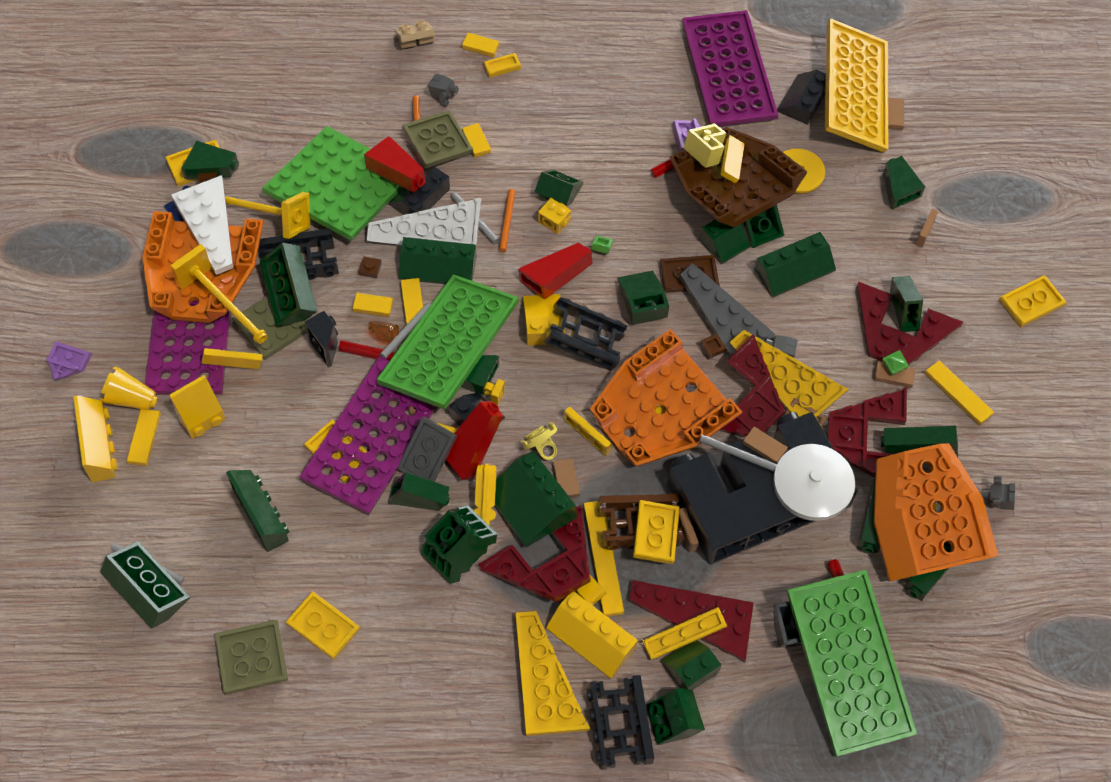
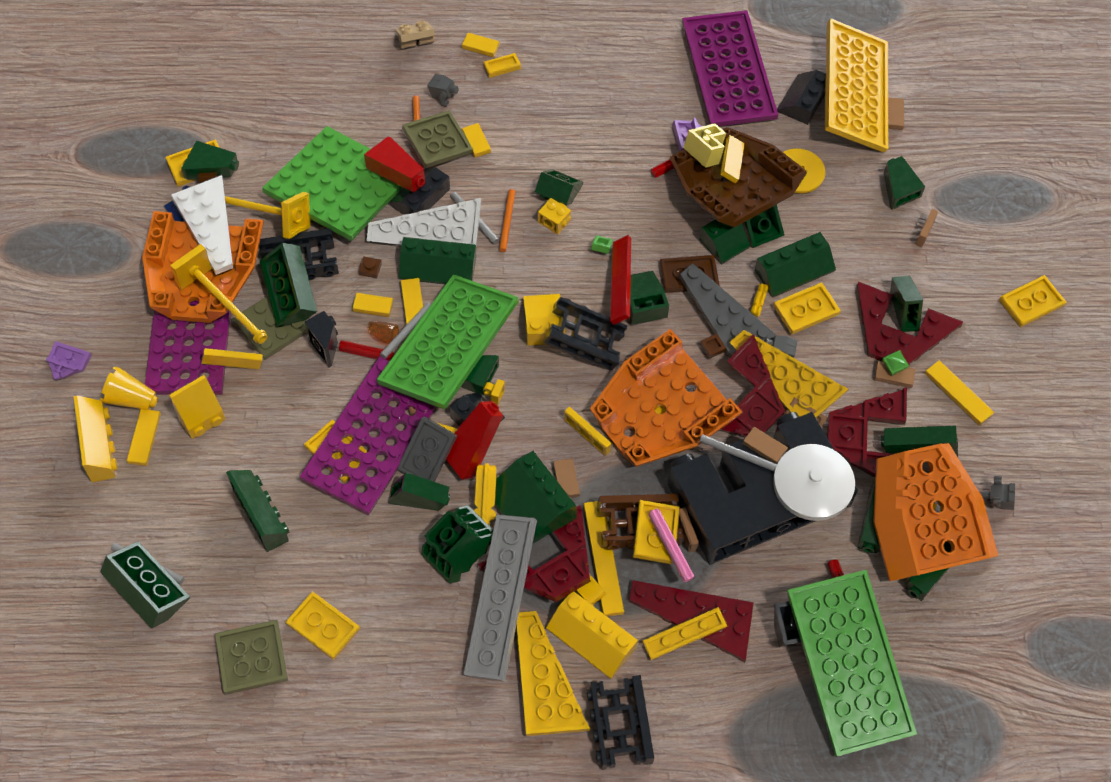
(500, 598): none -> light grey plate
(540, 438): light yellow tile -> none
(555, 270): red slope -> none
(621, 280): none -> red tile
(671, 545): none -> bright pink axle
(675, 716): dark green slope -> none
(692, 665): dark green slope -> none
(759, 299): none -> yellow axle
(806, 308): none -> yellow plate

